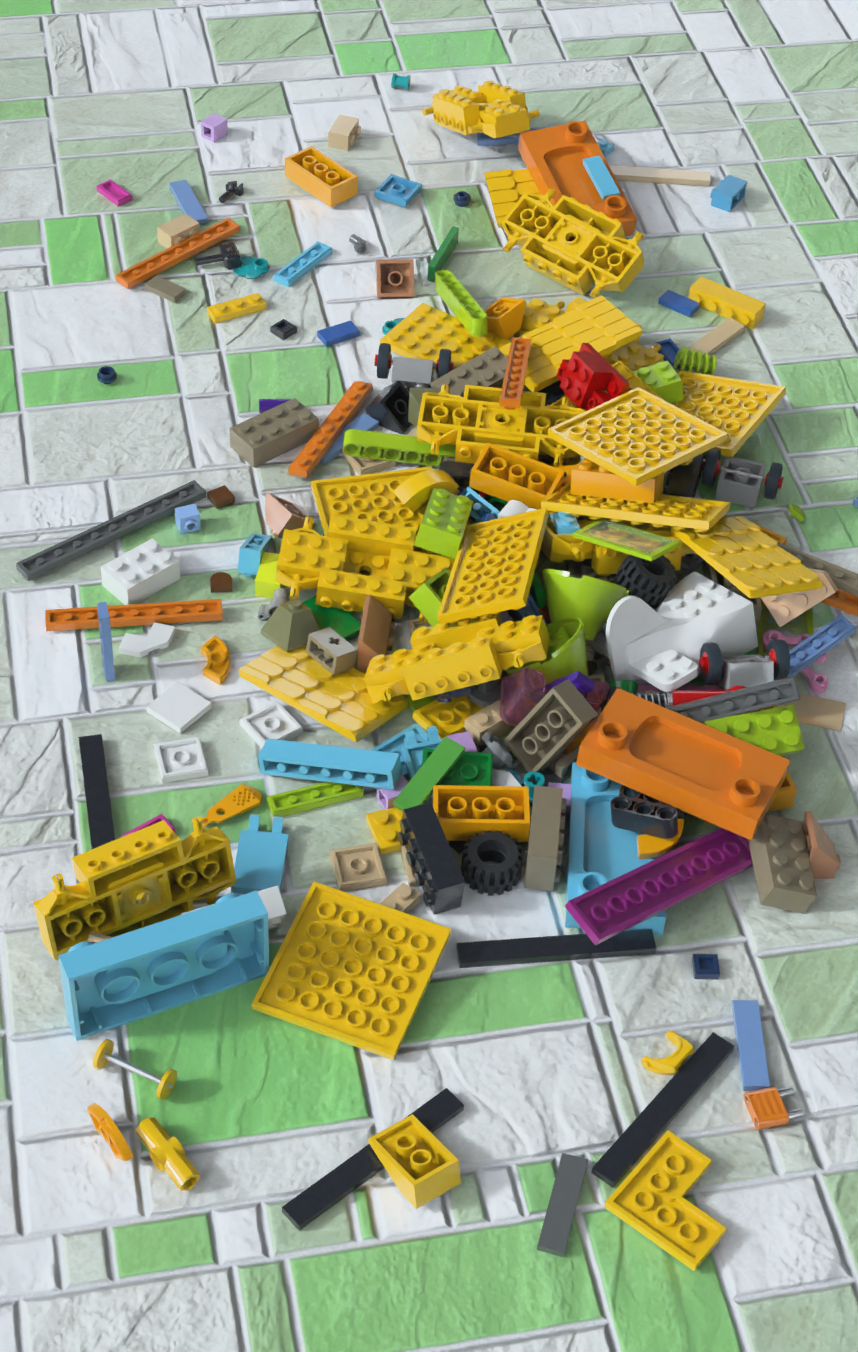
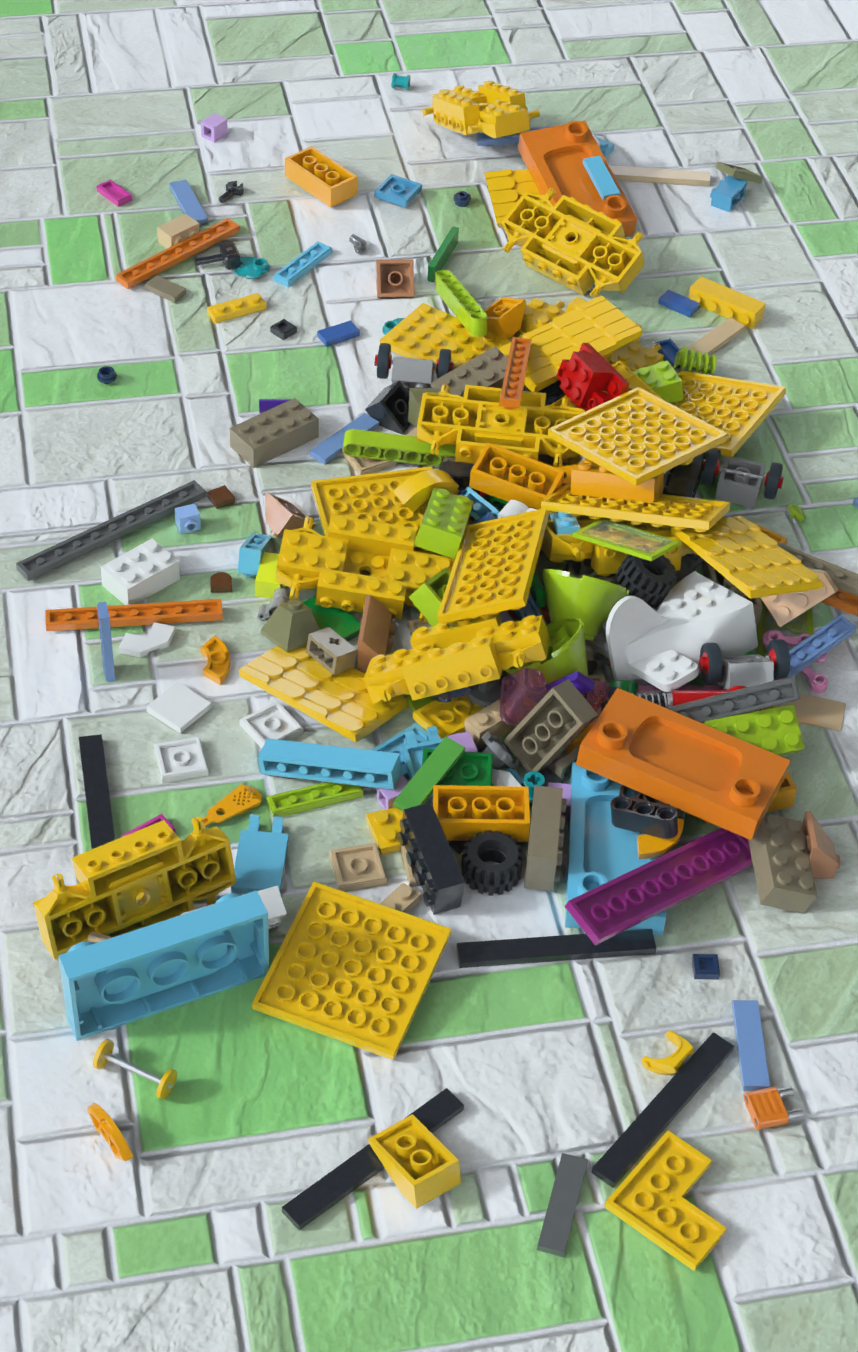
(167, 1154): yellow piece -> none
(330, 429): orange plate -> none
(343, 132): tan brick -> none
(739, 172): none -> olive tile

